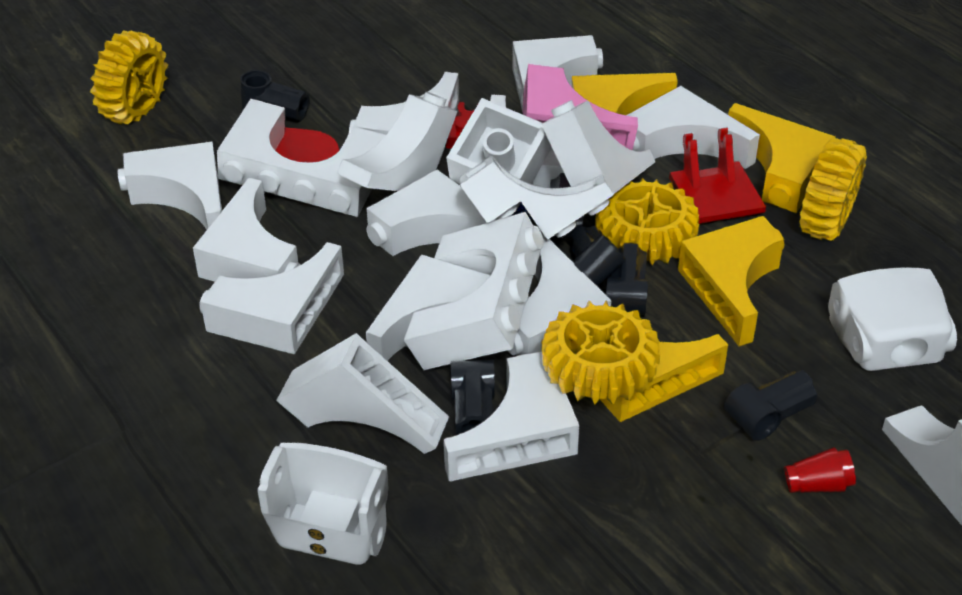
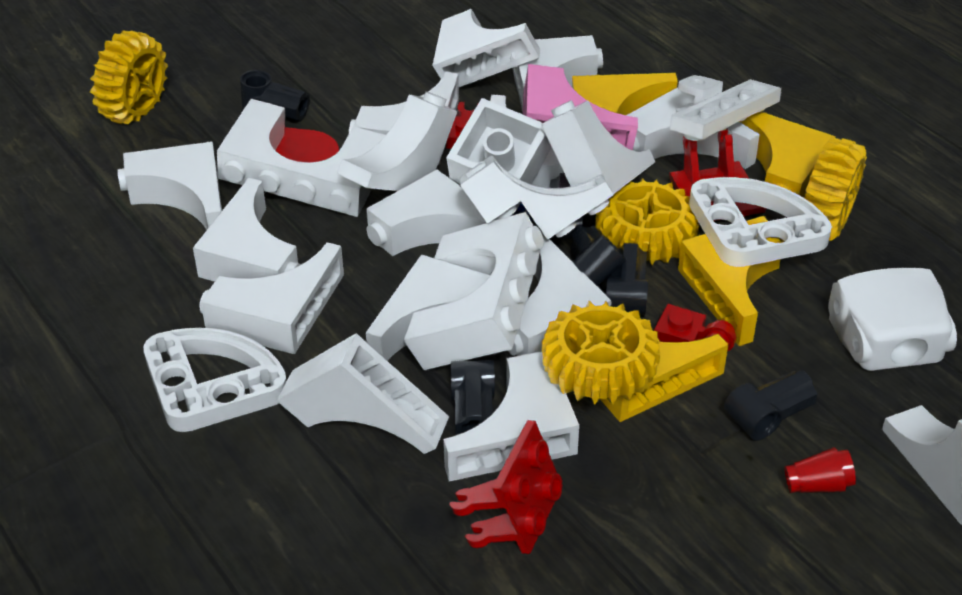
(202, 397): none -> white beam
(325, 501): white piece -> none
(478, 51): none -> white arch
(524, 488): none -> red plate
(686, 325): none -> red plate
(716, 109): none -> white plate
(743, 245): none -> white beam

